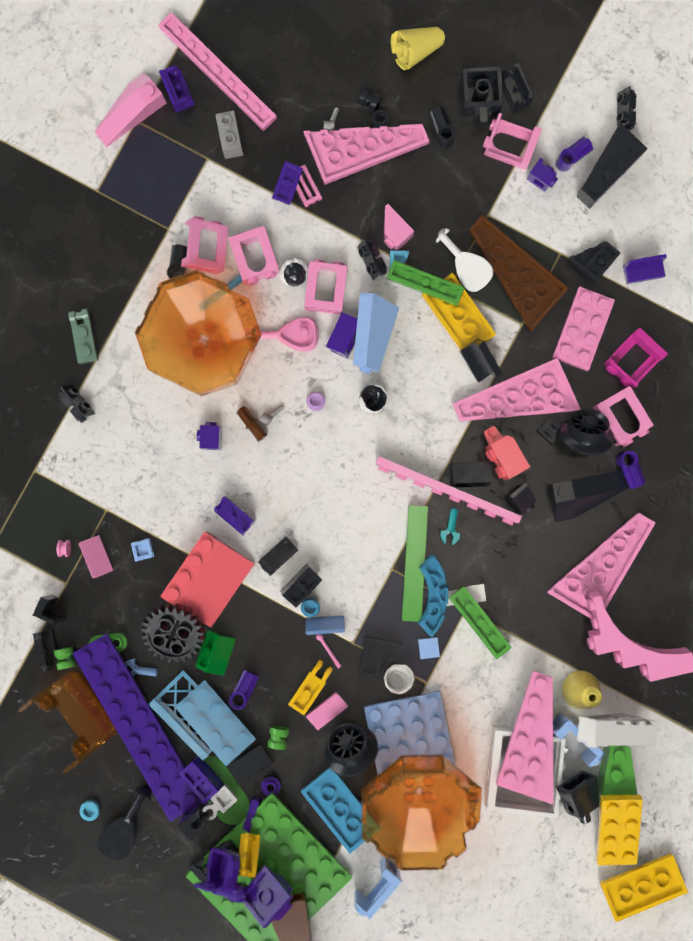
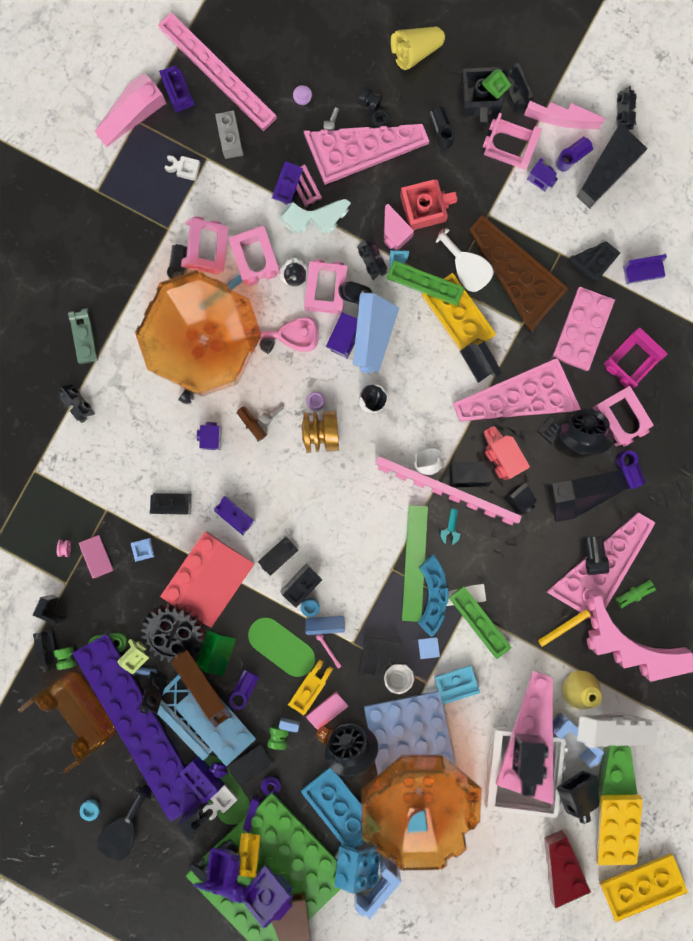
(134, 657): none -> yellowish green bracket
(153, 693): none -> black hinge
(170, 503): none -> black hinge
(185, 168): none -> white plate
(186, 396): none -> black hinge
(200, 688): none -> reddish brown slope
(218, 770): none -> dark purple plate
(267, 345): none -> black hinge
(281, 647): none -> bright green sticker
(289, 725): none -> light blue tile
(302, 95): none -> lavender plate
(320, 431): none -> pearl gold wheel
(322, 218): none -> light aqua arch
(323, 734): none -> clear orange hinge
(351, 291): none -> black piece
(357, 869): none -> dark azure bracket
(418, 822): none -> medium azure tile
(428, 461): none -> white hair
(432, 197): none -> coral hinge
(457, 684): none -> medium azure plate
(496, 83): none -> bright green slope
(529, 762): none -> black hinge
(564, 627): none -> yellow bar
(564, 871): none -> dark red wedge
(572, 117): none -> bright pink slope
(596, 560): none -> black piece
(635, 594): none -> bright green pin

